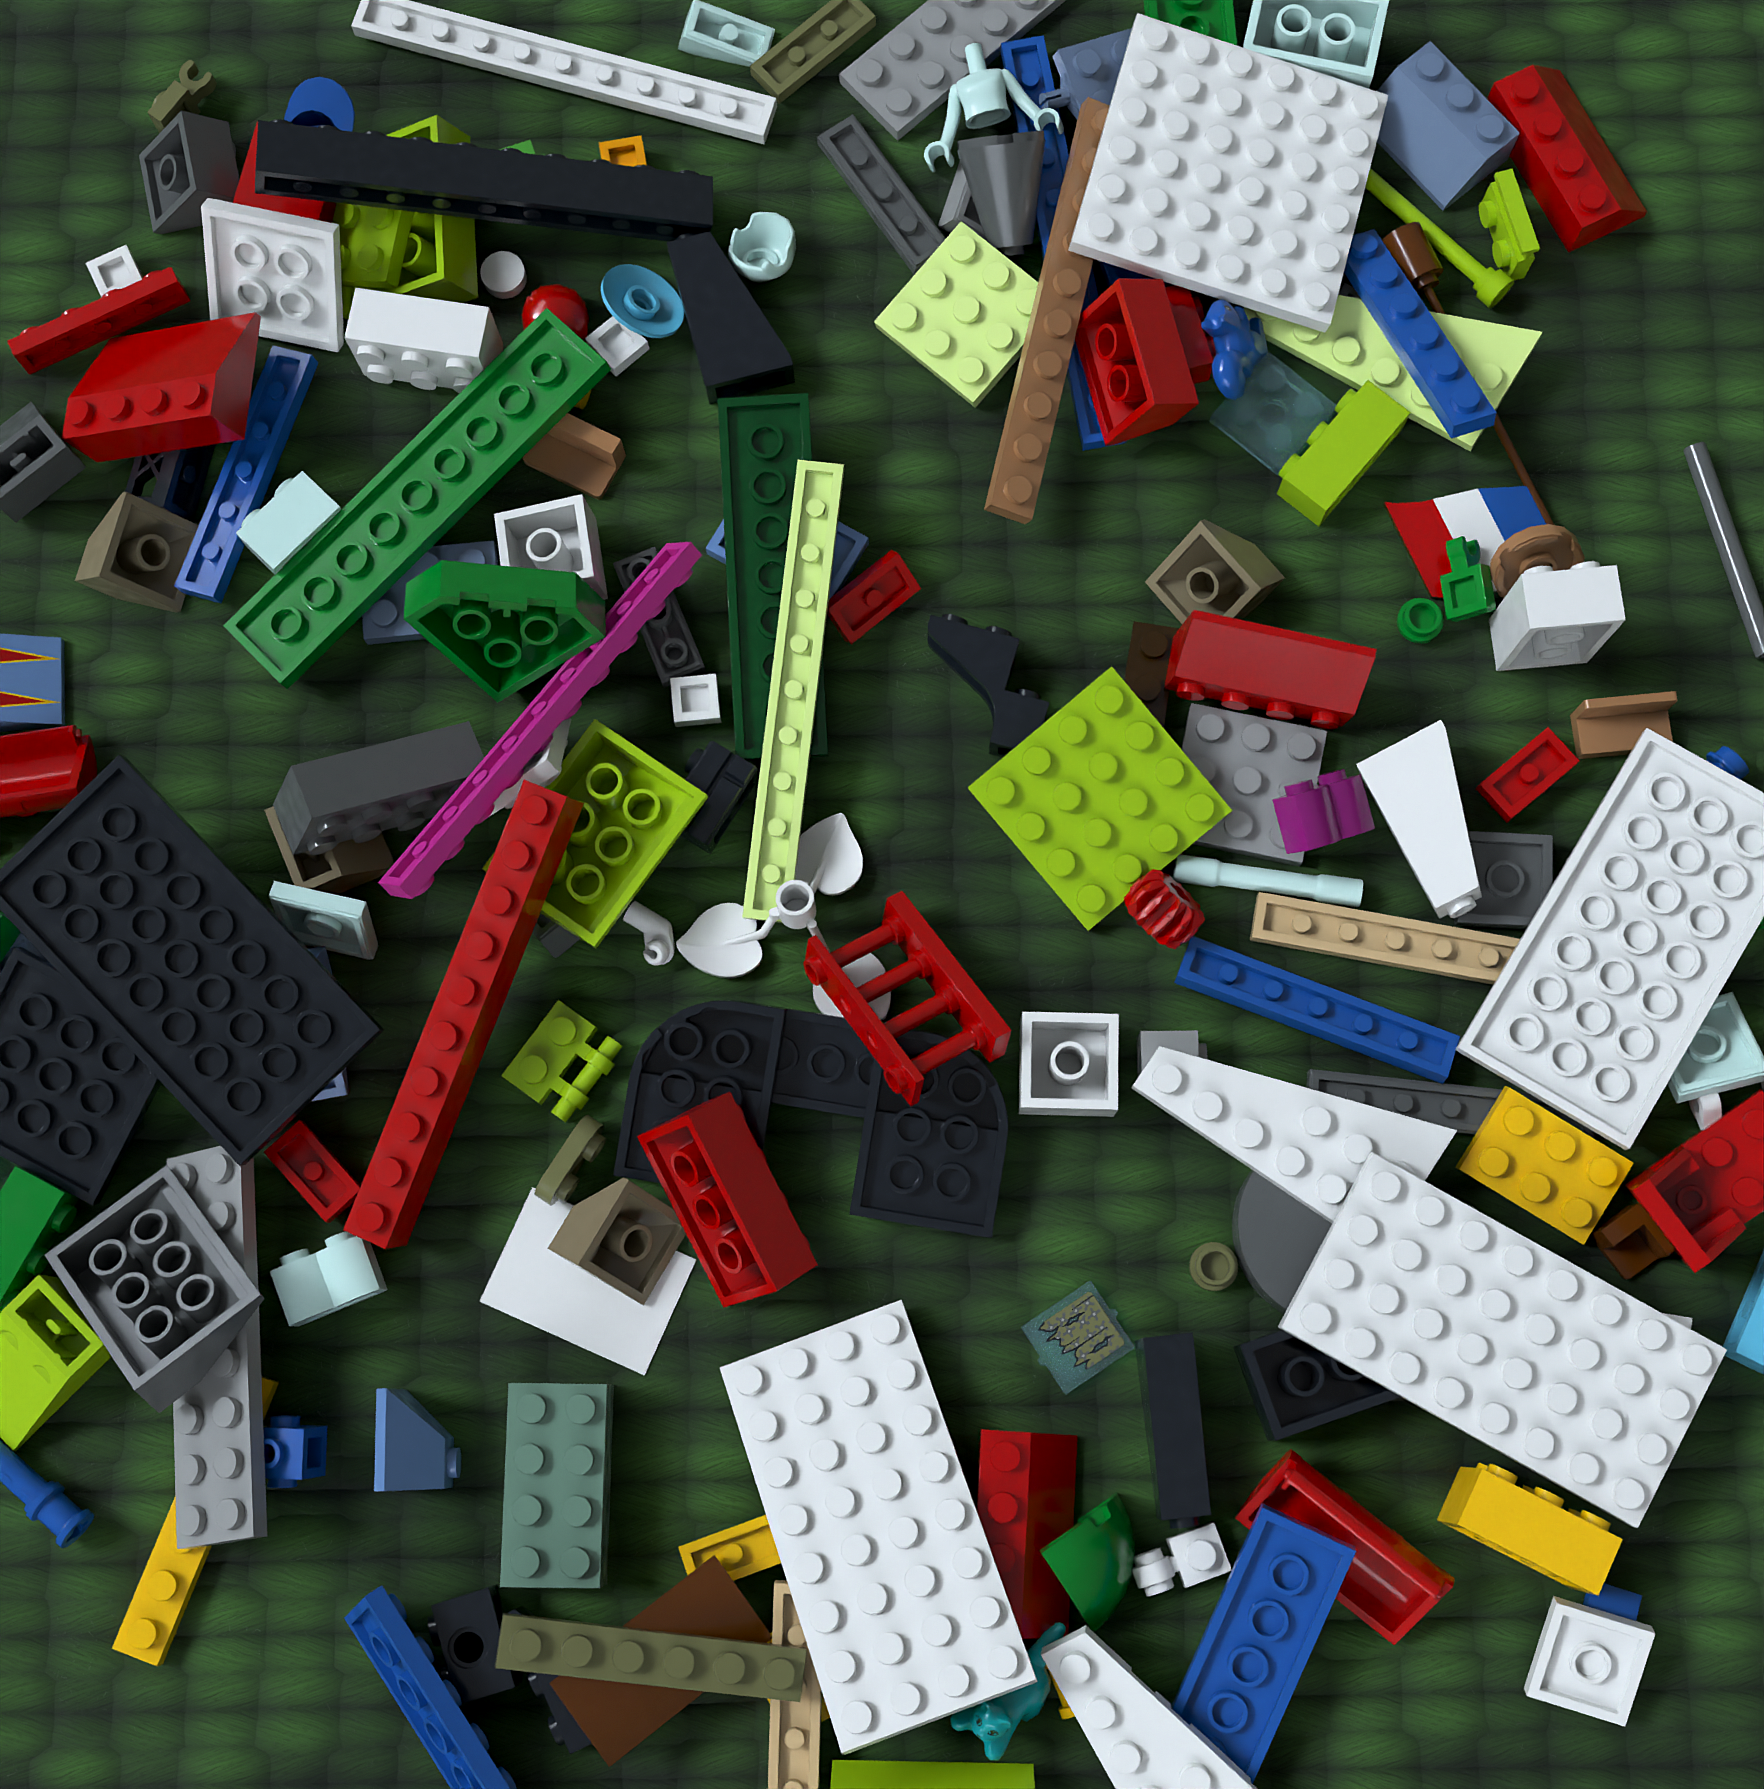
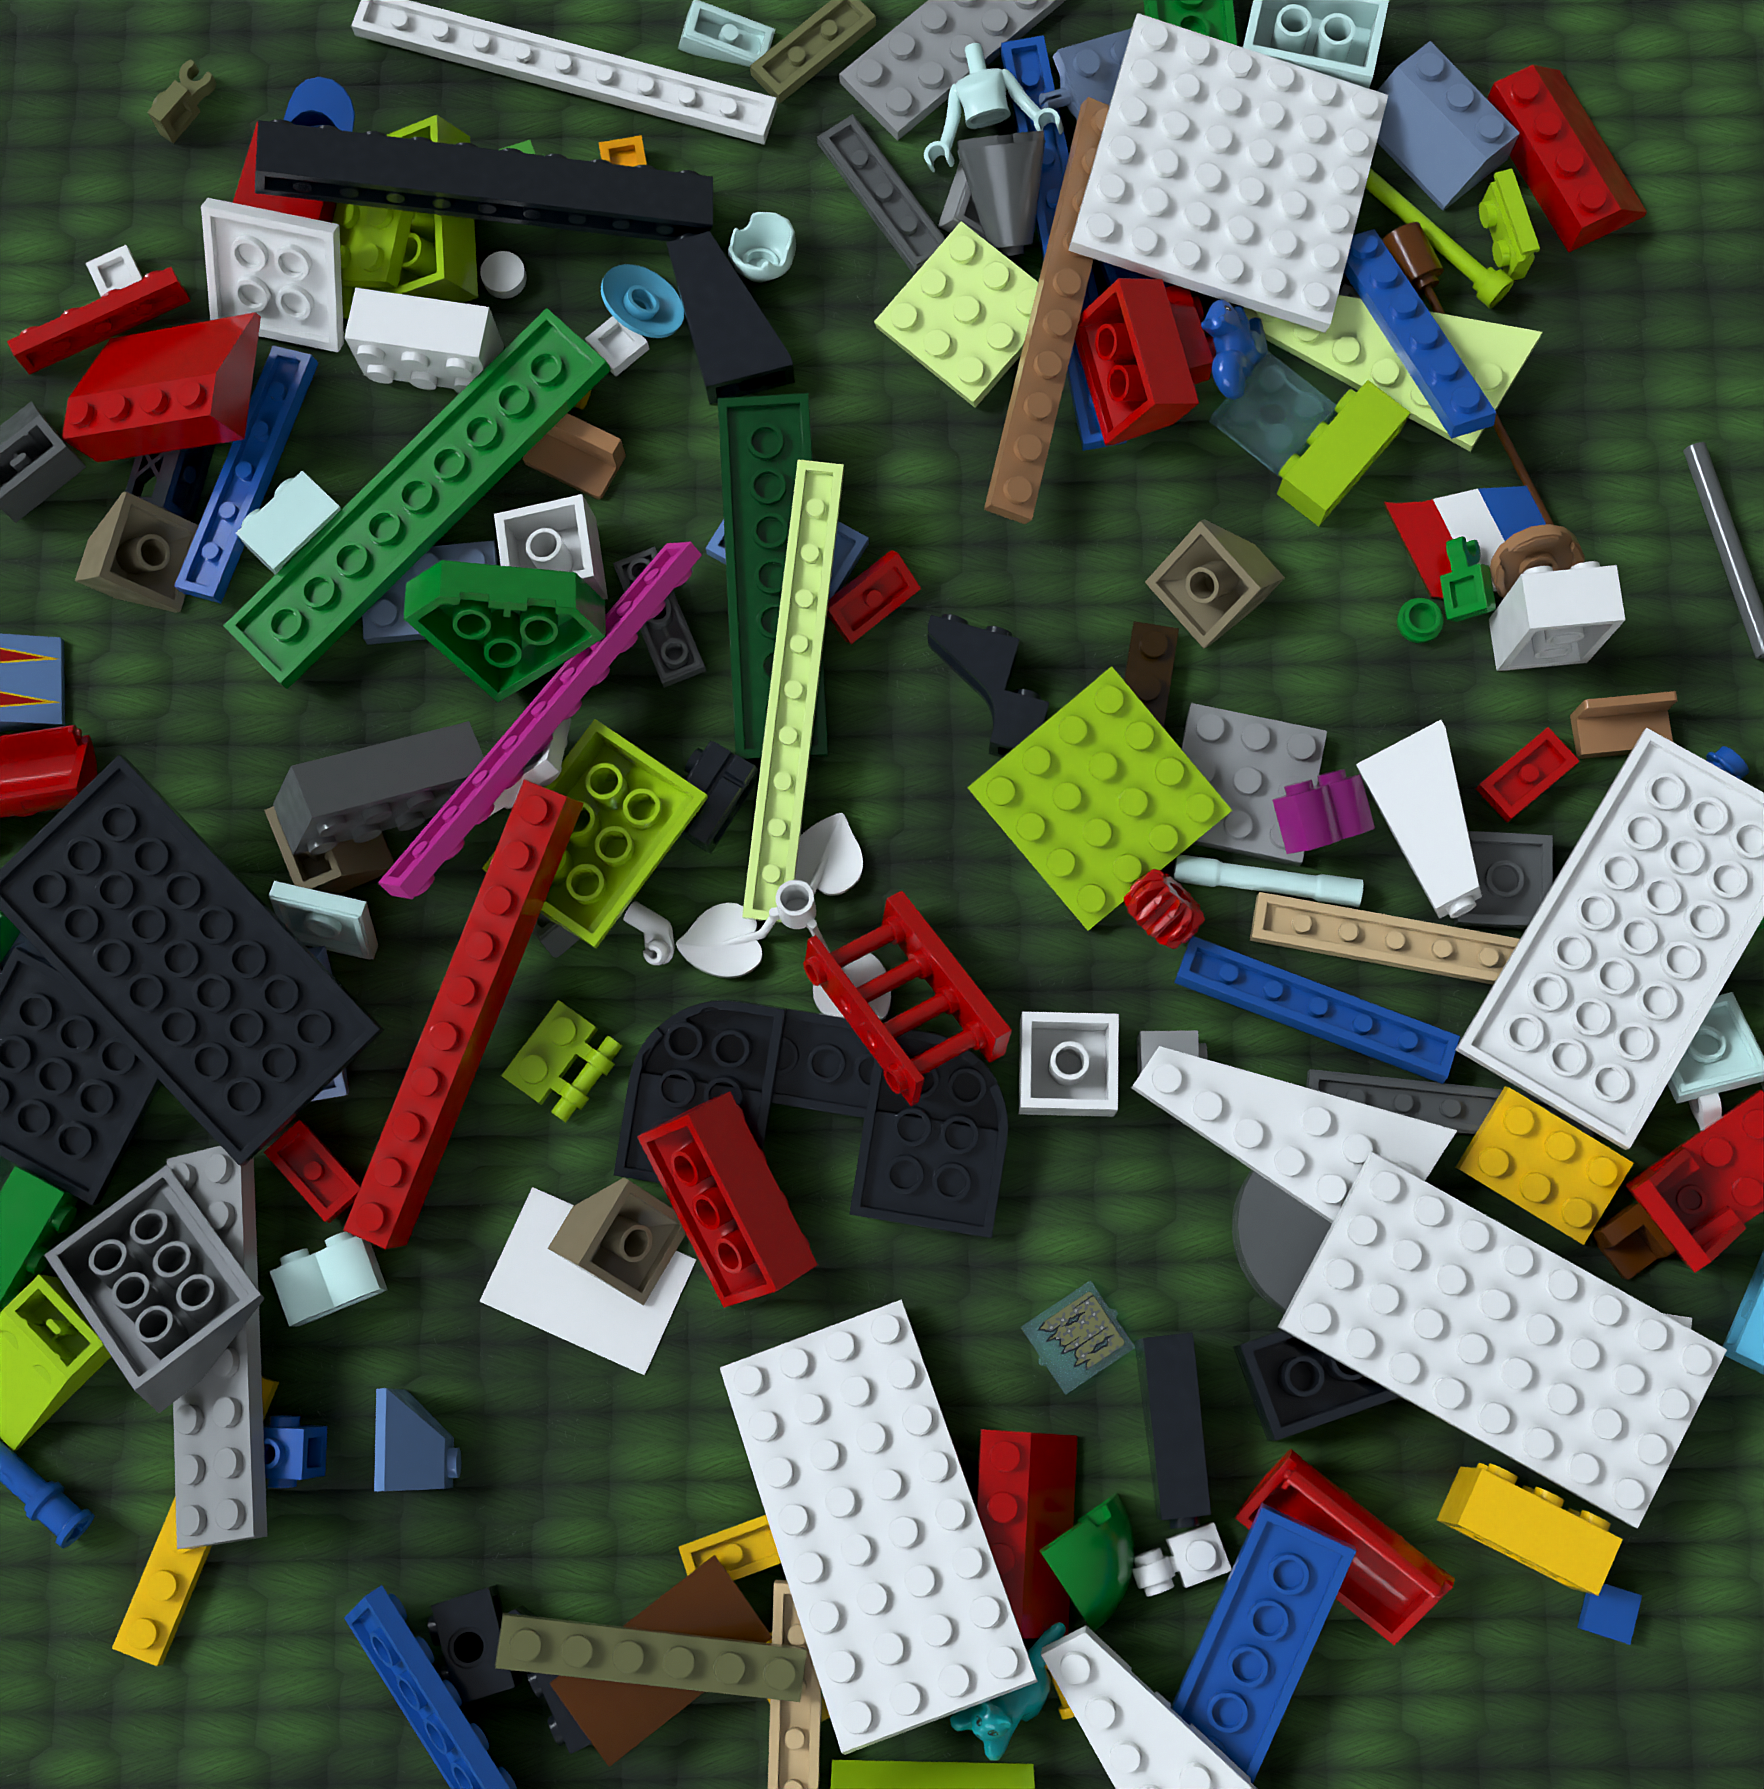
(185, 167): dark grey slope -> none
(557, 1485): sand green brick -> none
(563, 303): red hair -> none
(581, 1145): olive plate -> none
(695, 700): white plate -> none
(1213, 1266): olive plate -> none
(1268, 669): red slope -> none
(1589, 1661): white plate -> none

